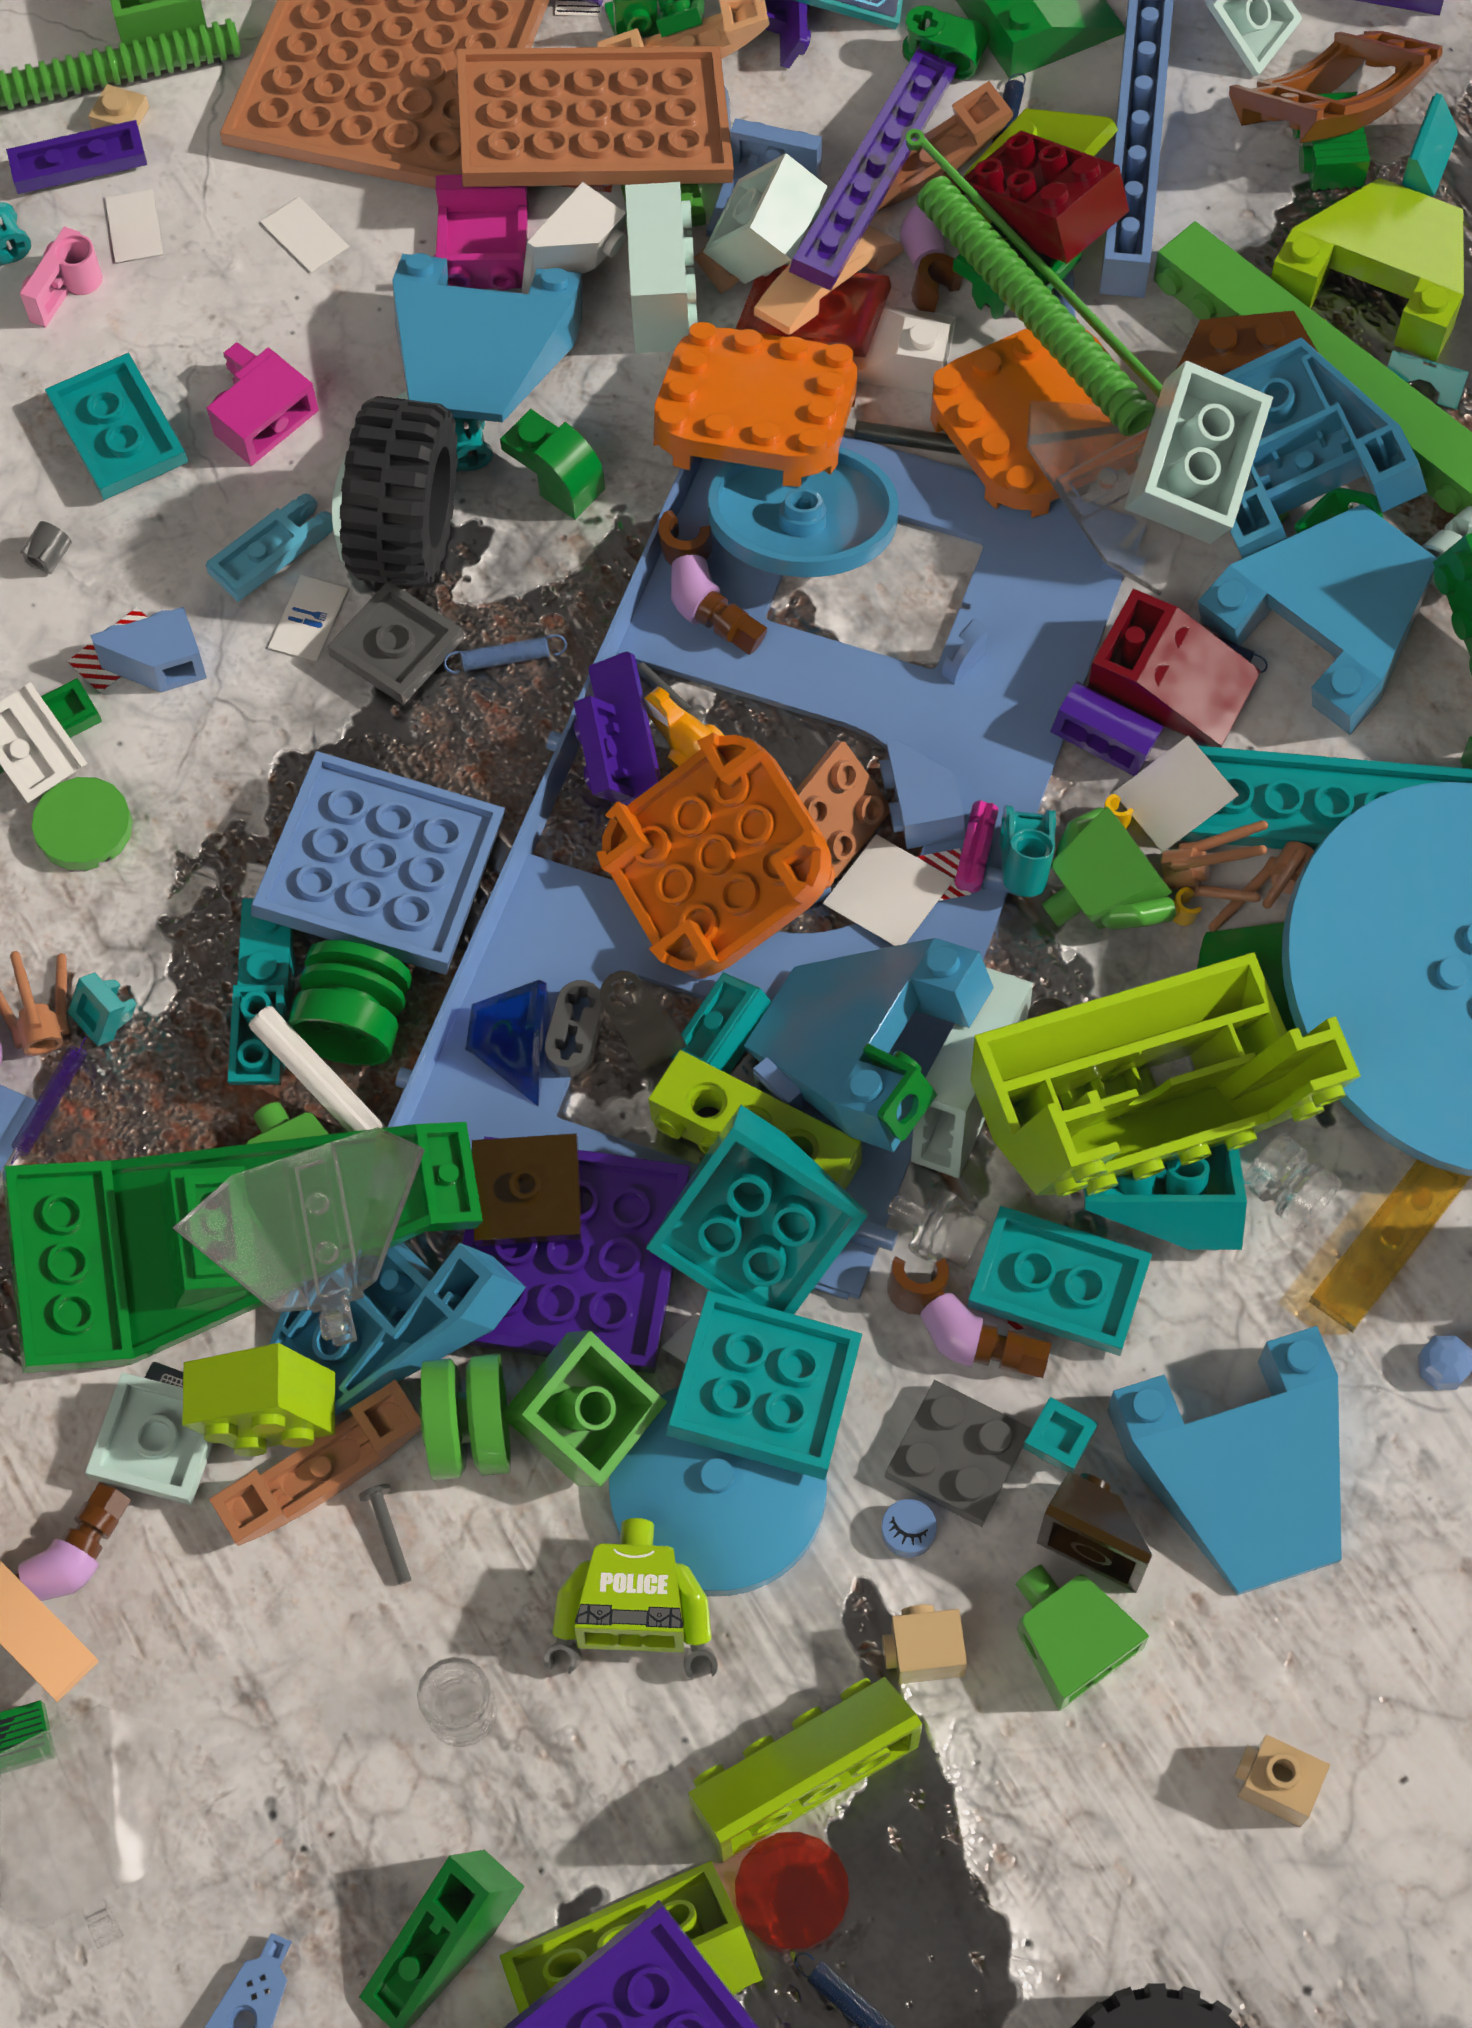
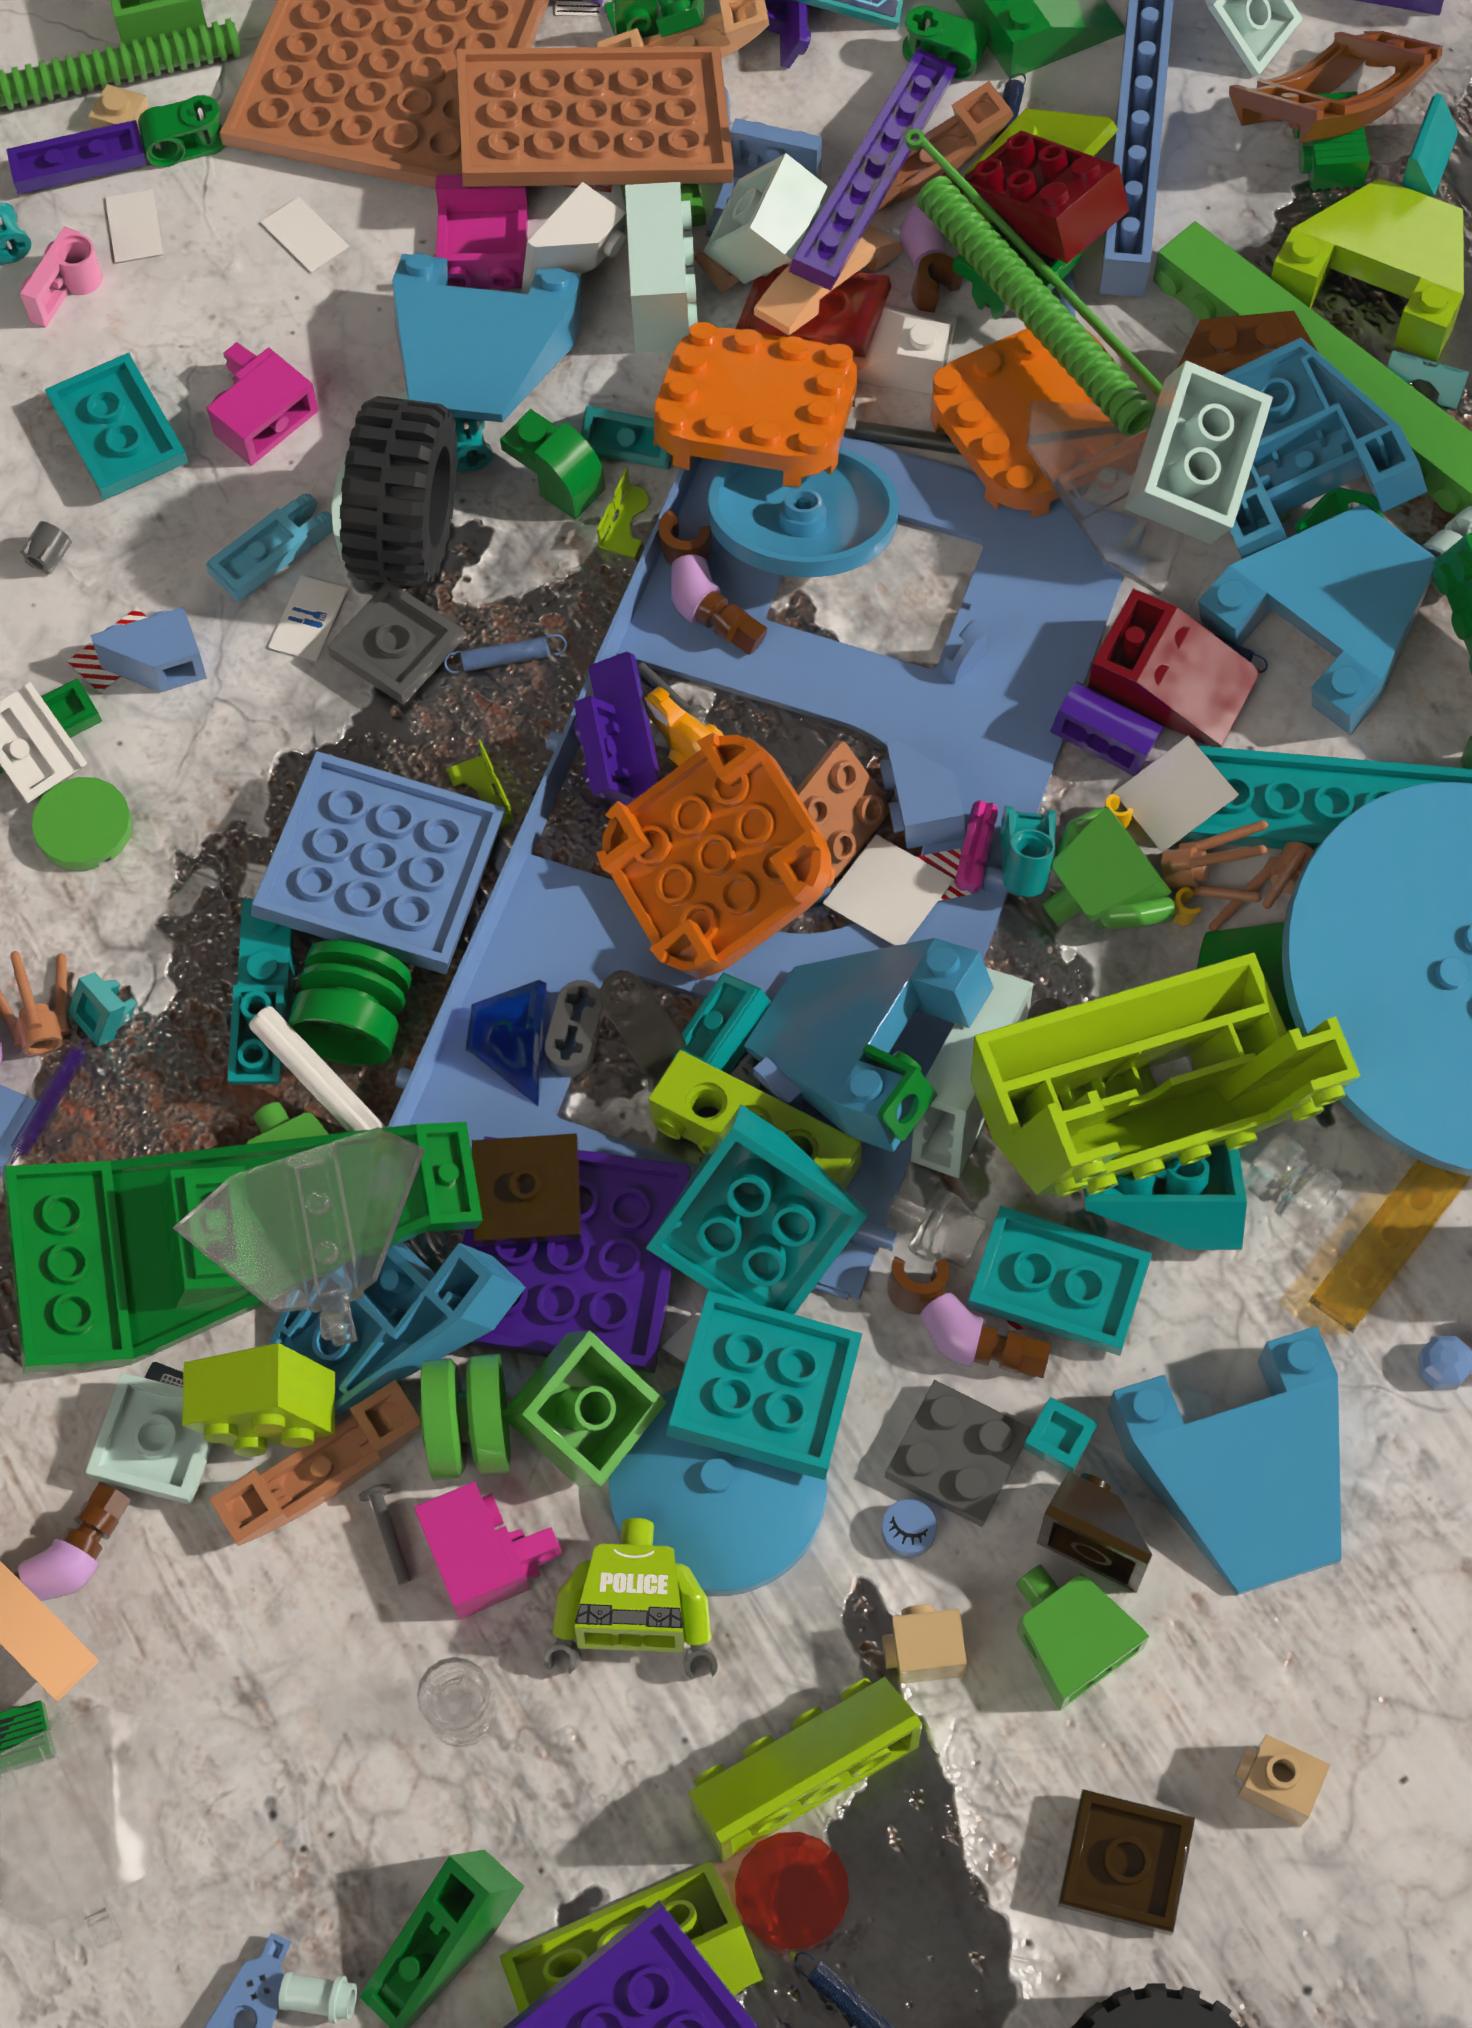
(177, 133): none -> green piece
(318, 1996): none -> light aqua pin
(475, 1559): none -> dark pink hinge
(477, 777): none -> lime piece
(619, 534): none -> lime piece
(623, 437): none -> teal slope
(1126, 1862): none -> dark brown plate

